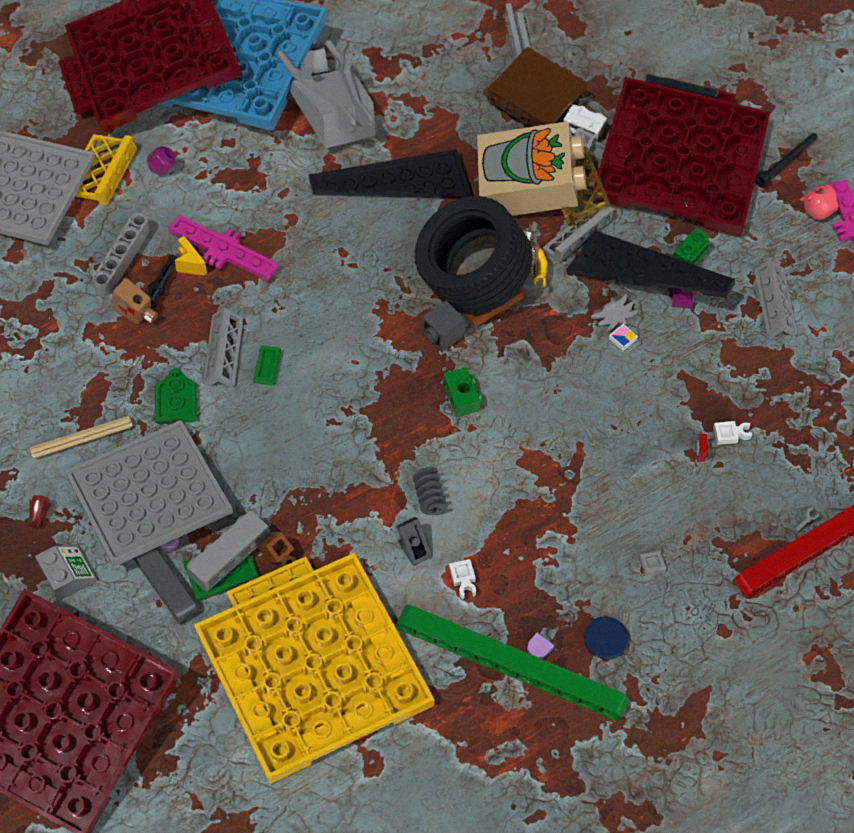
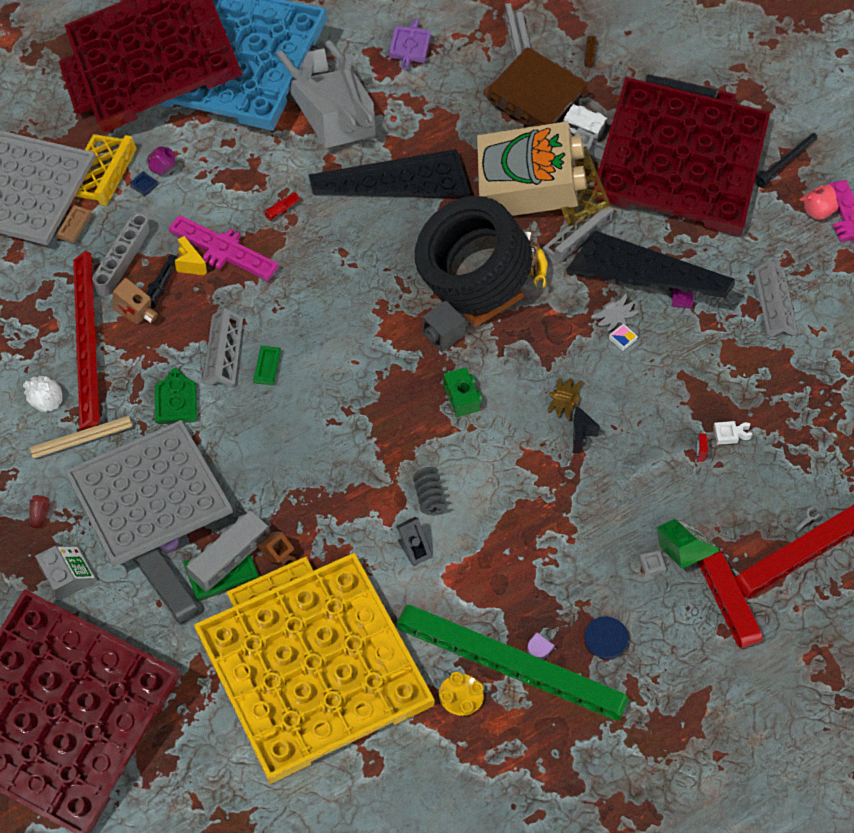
(43, 393): none -> white hair
(74, 224): none -> medium nougat plate
(86, 341): none -> red plate
(143, 183): none -> dark blue tile
(281, 206): none -> red axle
(410, 44): none -> medium lavender plate
(461, 694): none -> yellow dish
(463, 575): white plate -> none
(565, 397): none -> pearl gold piece
(582, 427): none -> black slope
(590, 51): none -> reddish brown axle
(684, 543): none -> green slope
(693, 247): green window -> none
(730, 600): none -> red beam

